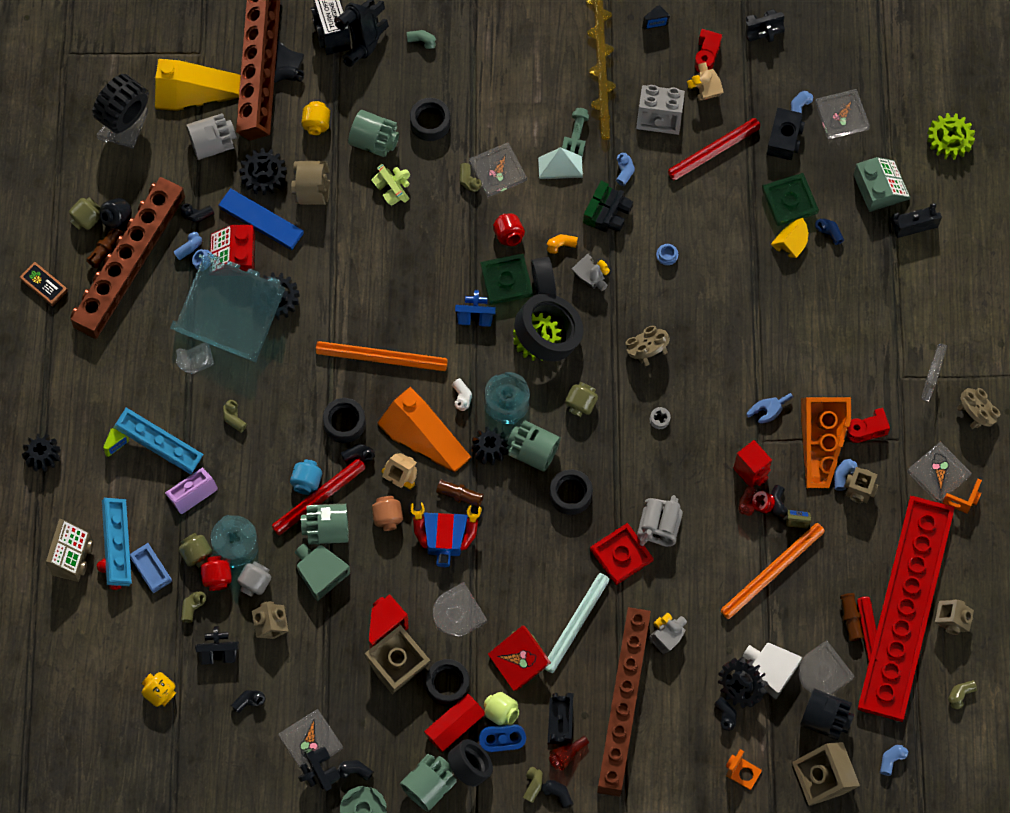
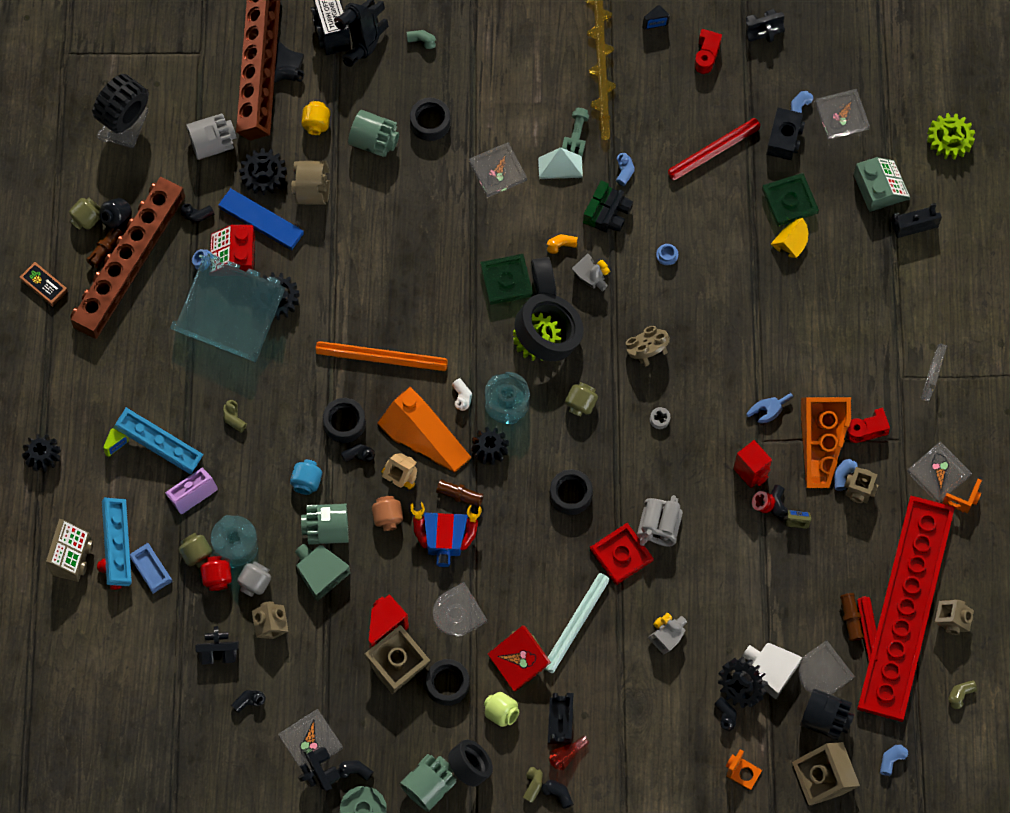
(158, 689): yellow head -> none
(186, 249): medium blue arm -> none
(189, 84): yellow wedge -> none
(190, 604): olive arm -> none
(195, 358): clear bracket -> none
(319, 496): red axle -> none
(396, 192): yellowish green hips -> none
(454, 722): red piece -> none
(464, 311): blue hips -> none
(466, 180): olive arm -> none
(502, 738): blue plate -> none
(508, 229): red head -> none
(533, 445): sand green gear -> none
(624, 702): copper brick -> none
(660, 109): light grey bracket -> none
(707, 83): tan piece -> none
(745, 506): clear red arm -> none
(772, 571): orange axle -> none
(830, 228): dark blue arm -> none
(978, 407): dark tan plate -> none

